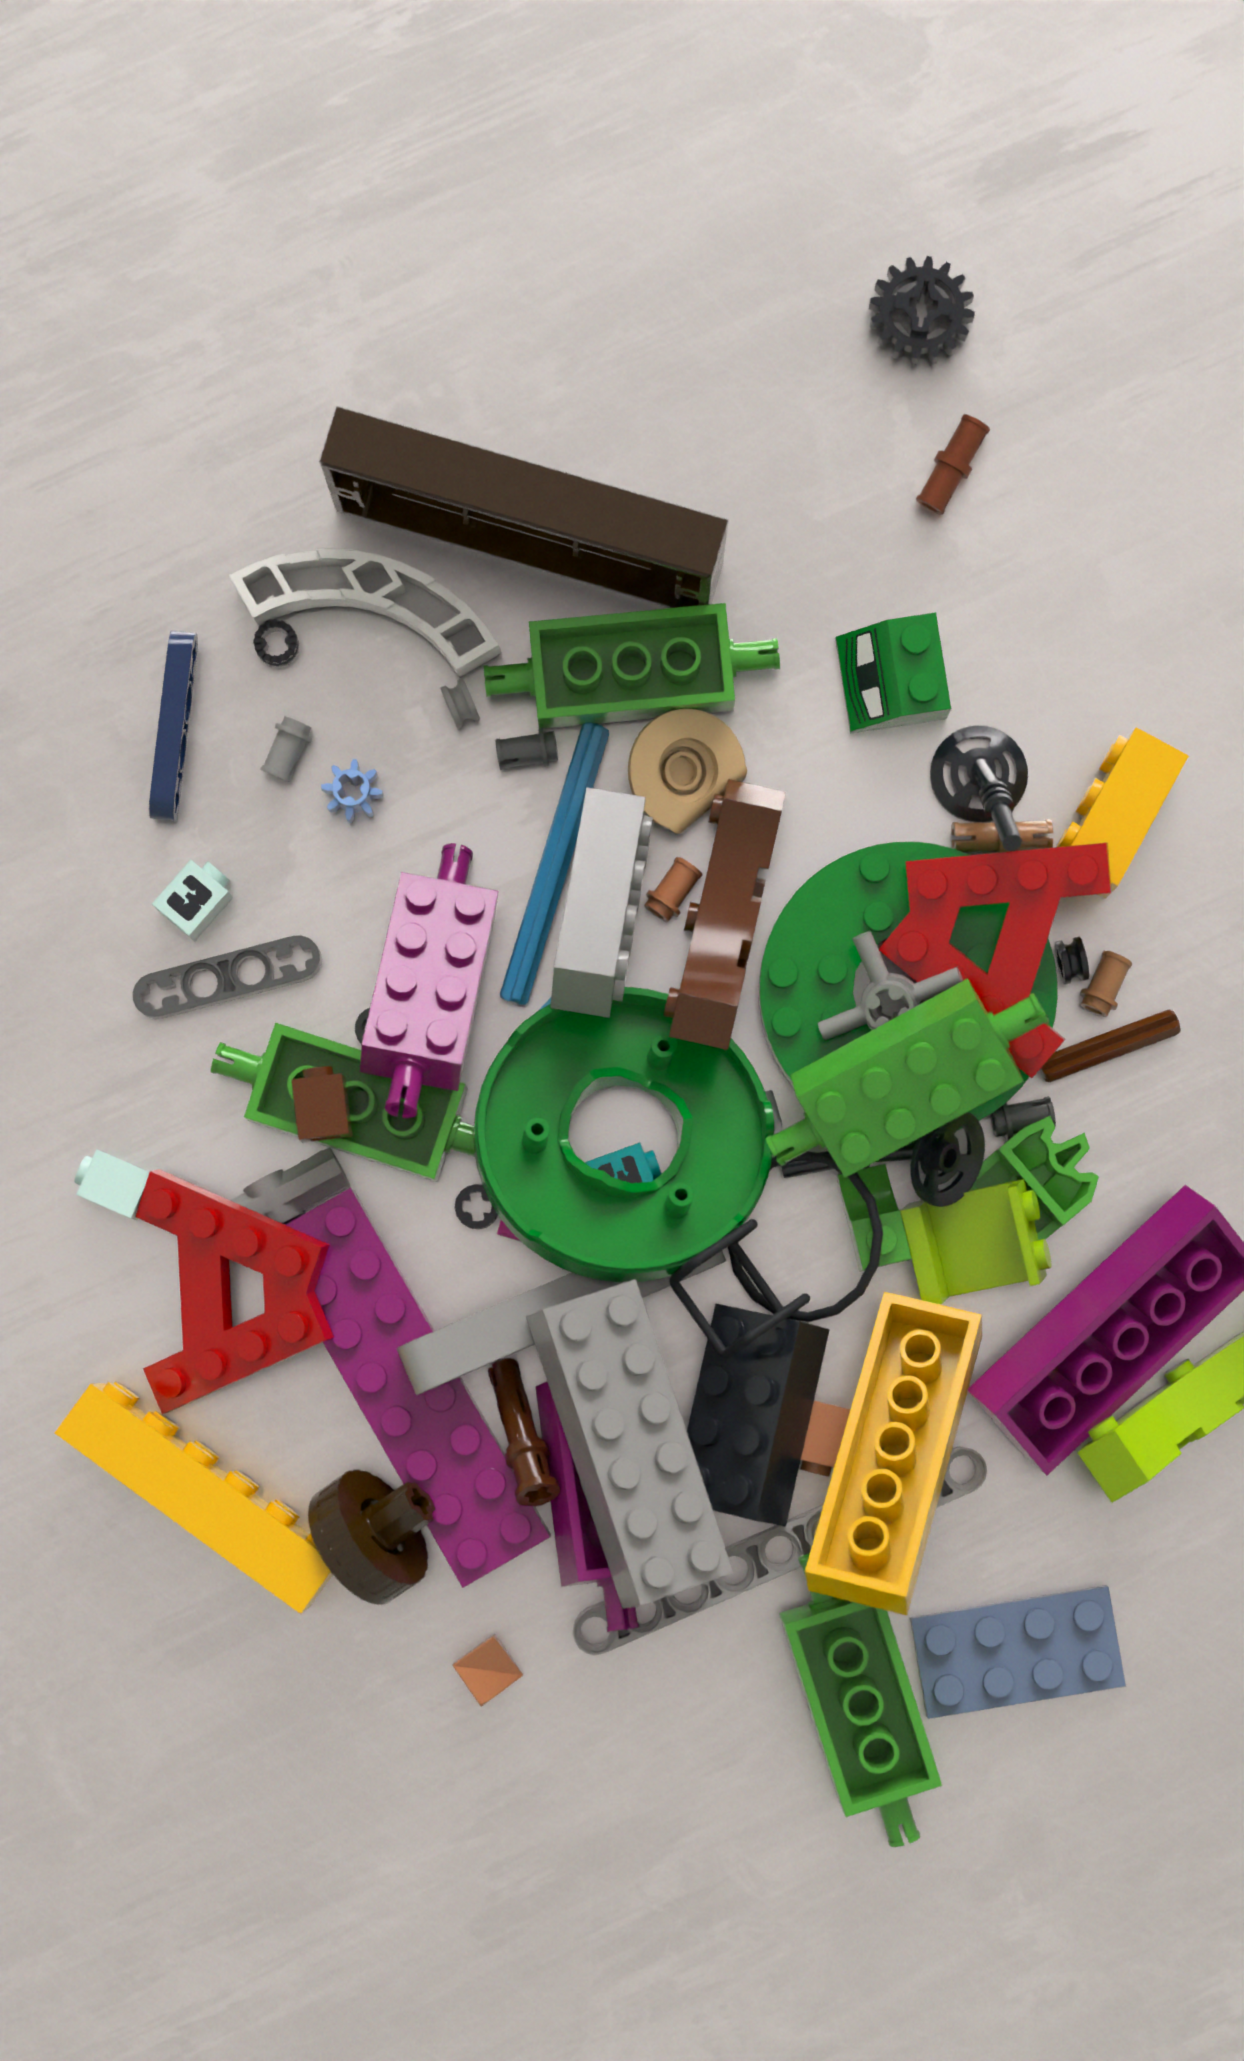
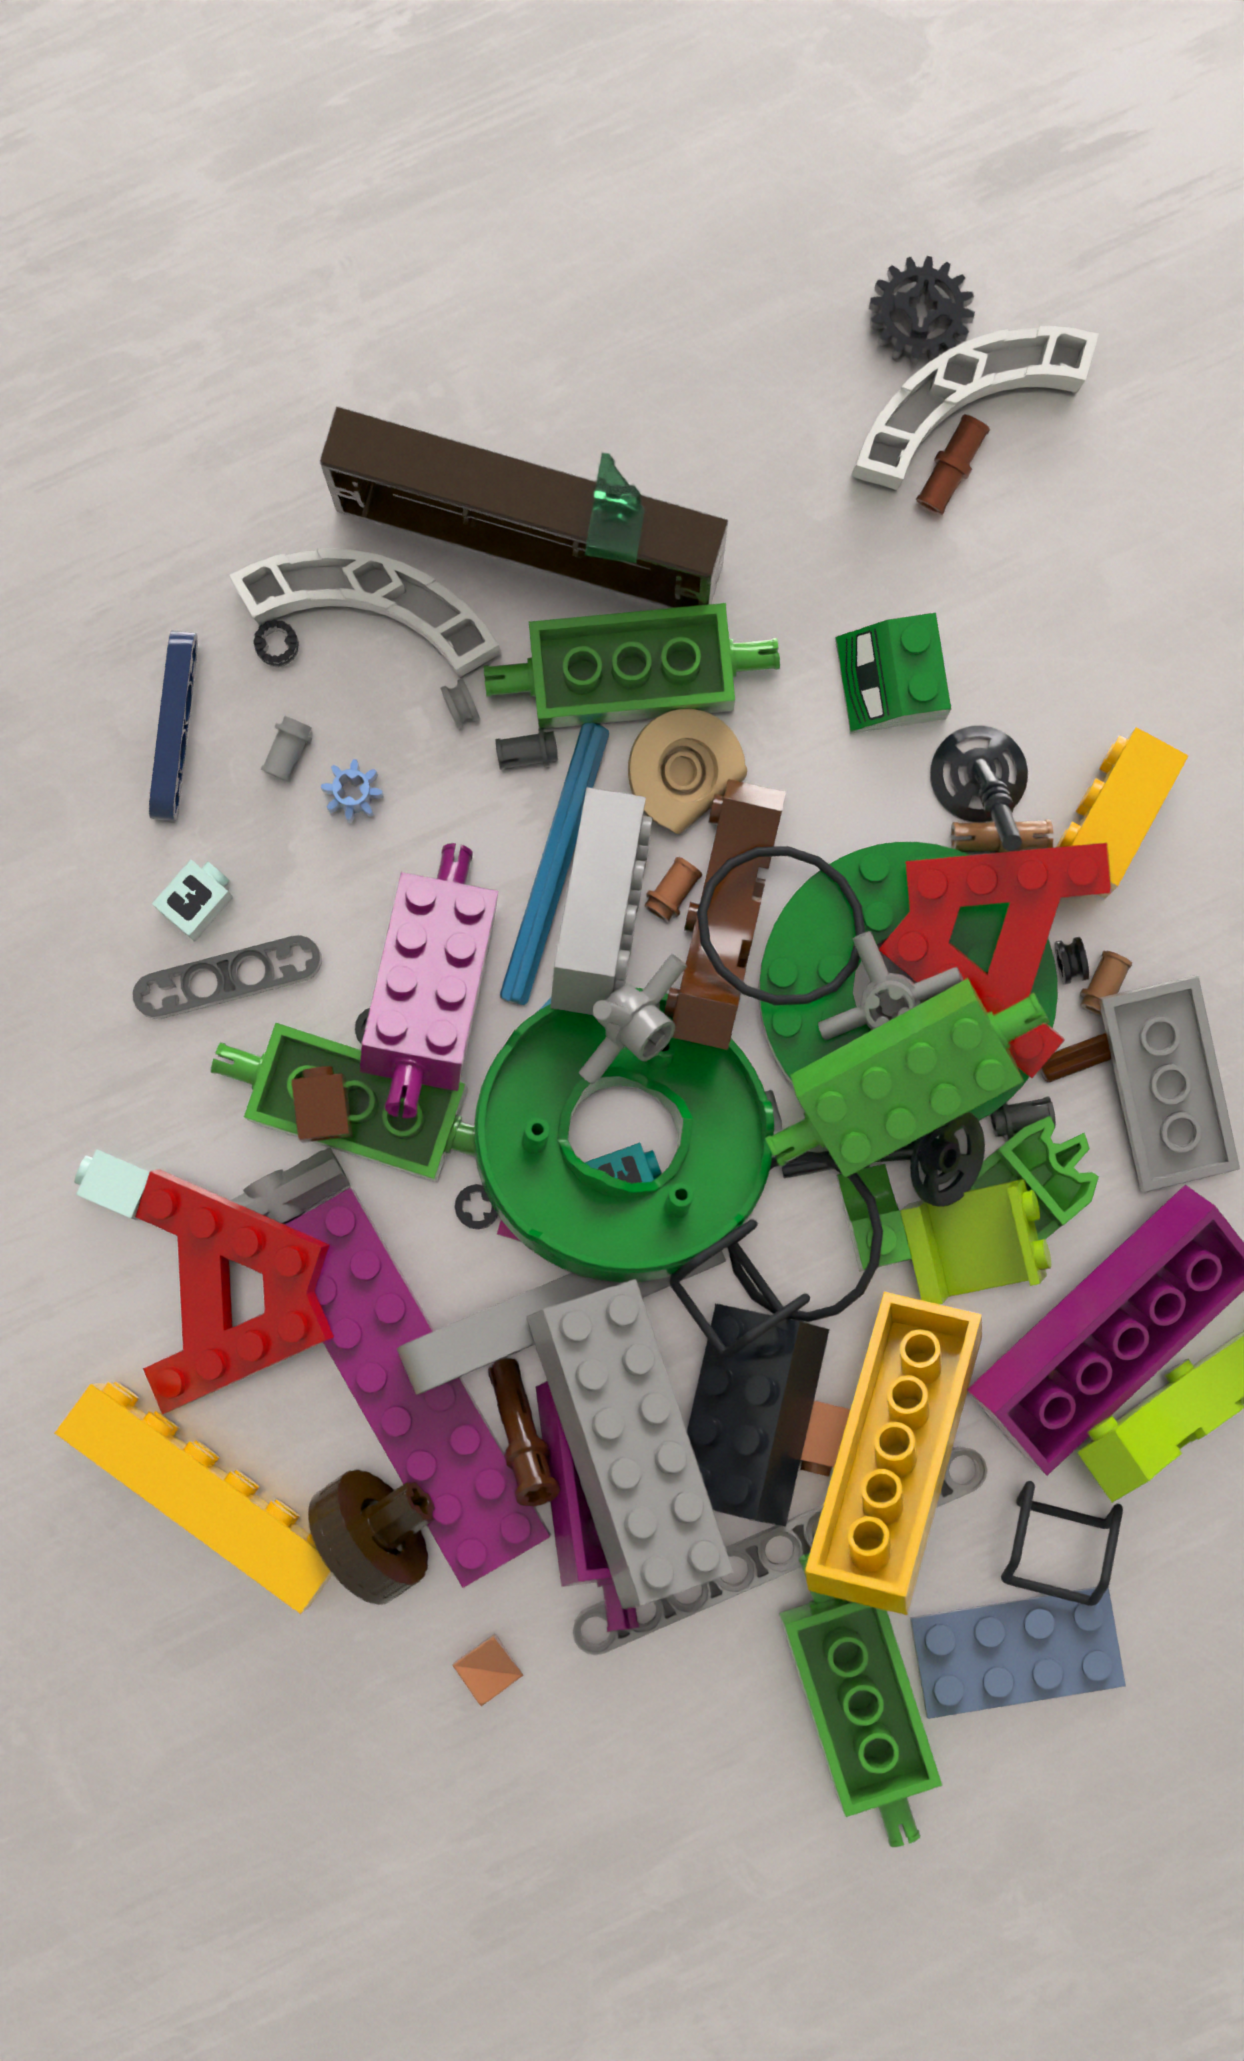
(615, 515): none -> clear green slope
(634, 1021): none -> light grey bar
(733, 979): none -> black piece
(963, 374): none -> white brick
(1112, 1521): none -> black piece
(1169, 1083): none -> light grey plate

